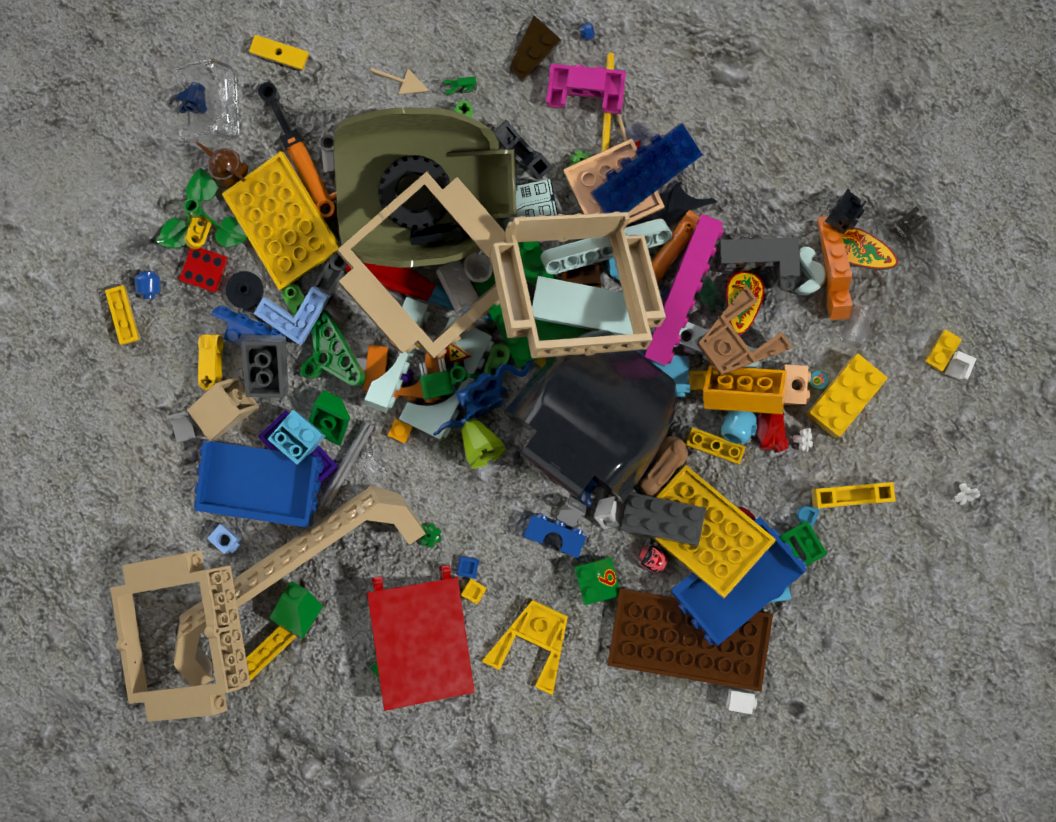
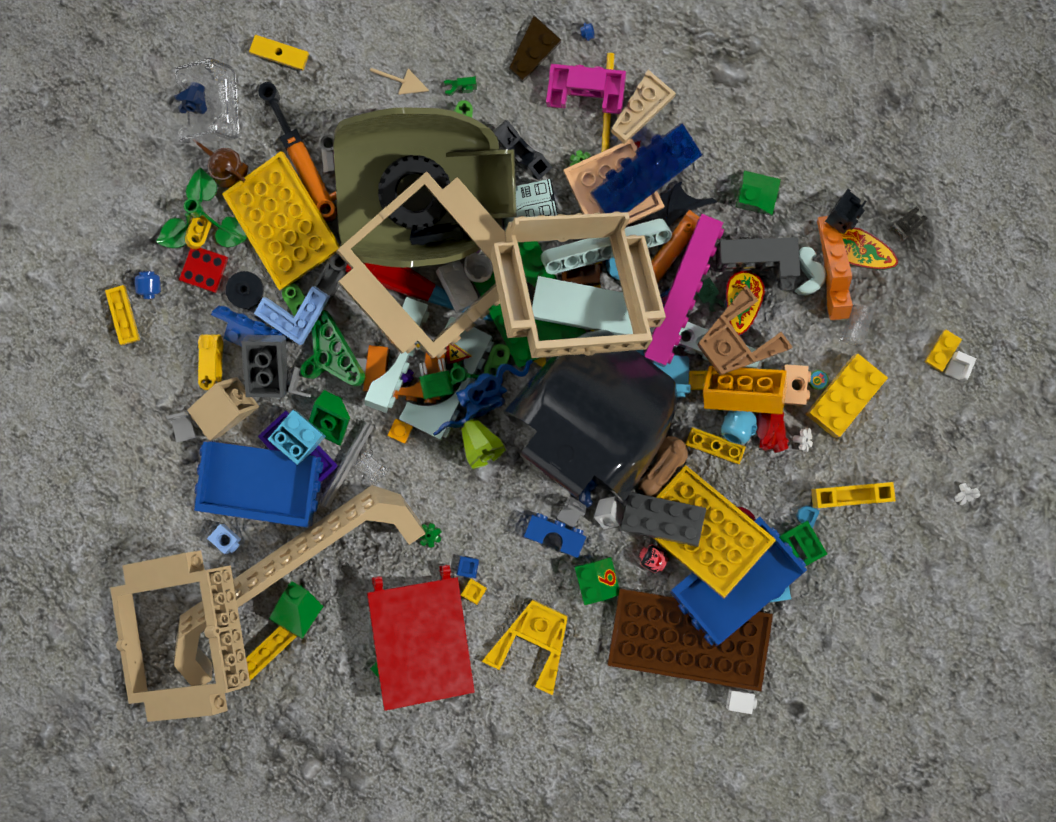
(293, 382): none -> light grey bracket
(645, 103): none -> tan wing
(758, 193): none -> green slope

